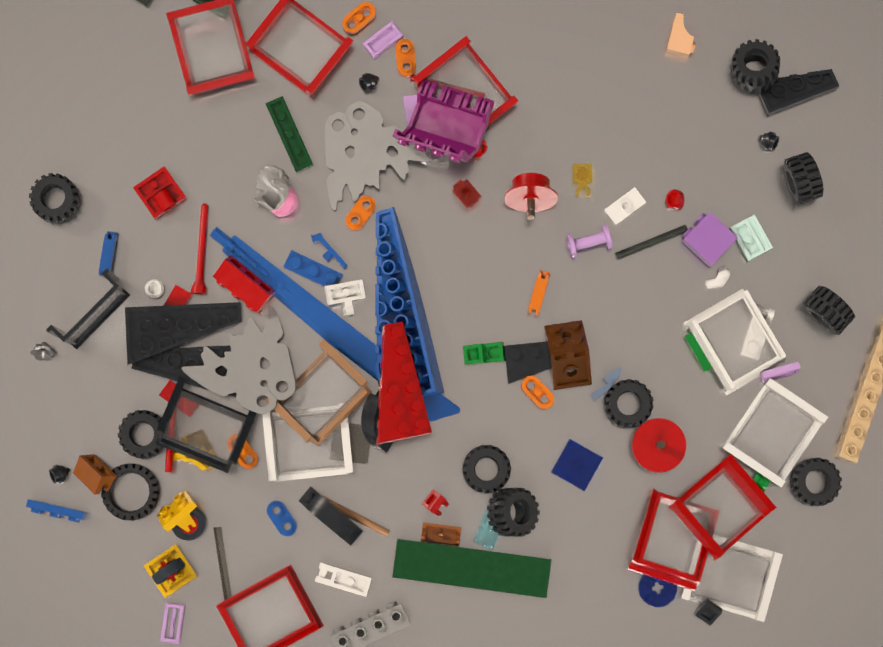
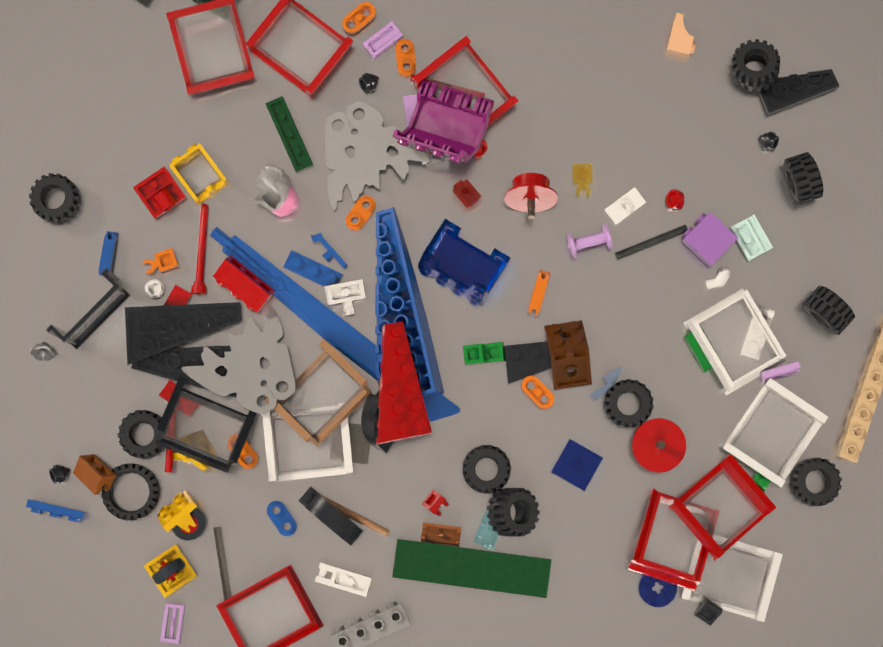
(163, 260): none -> orange plate
(198, 173): none -> window
(461, 265): none -> clear blue windscreen

